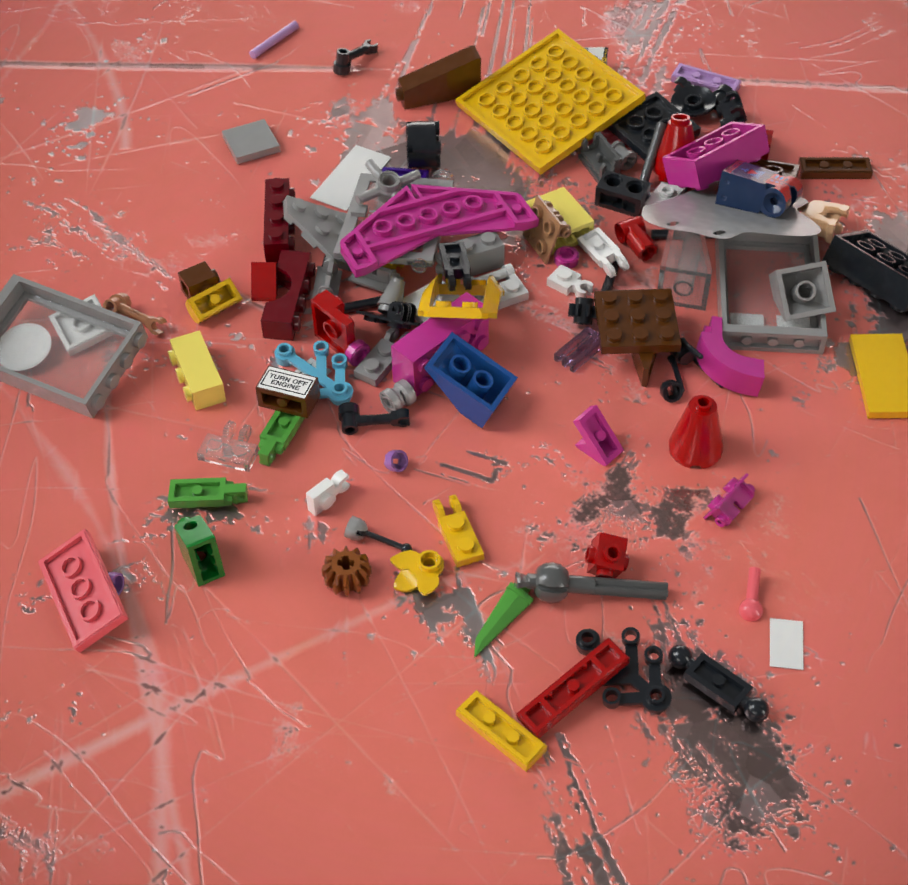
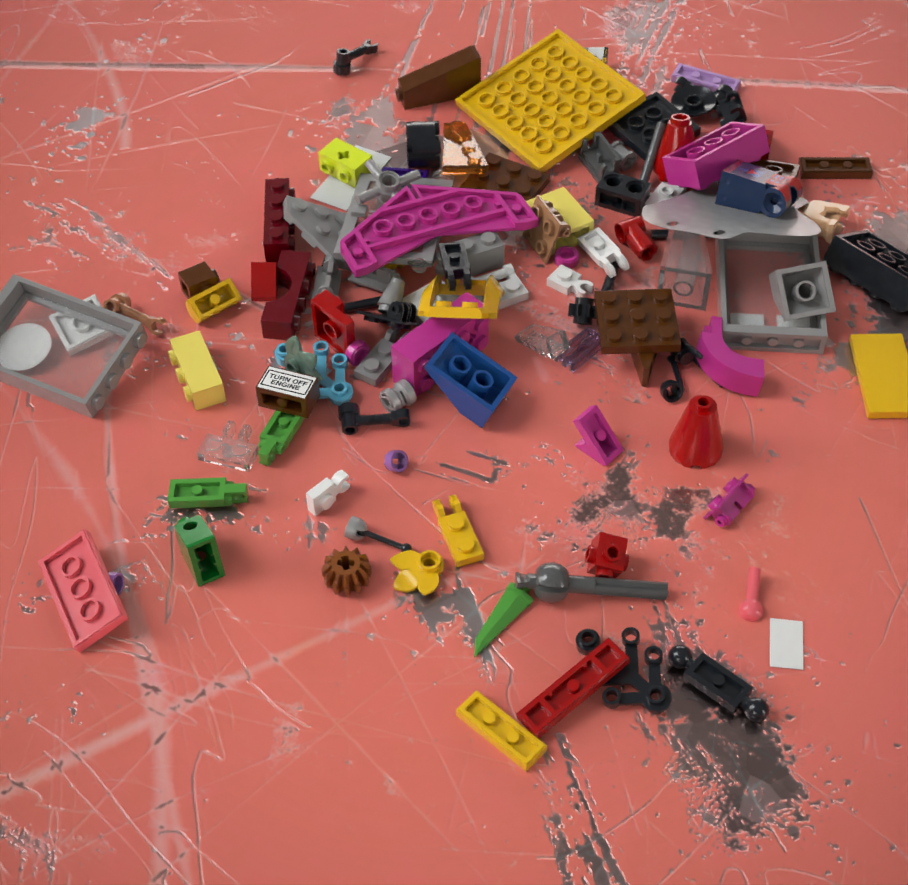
(251, 141): light grey tile -> none
(264, 46): lavender bar -> none
(298, 360): none -> sand green plate
(343, 161): none -> neon yellow brick
(461, 151): none -> clear orange wing
(508, 177): none -> reddish brown plate
(544, 340): none -> clear slope

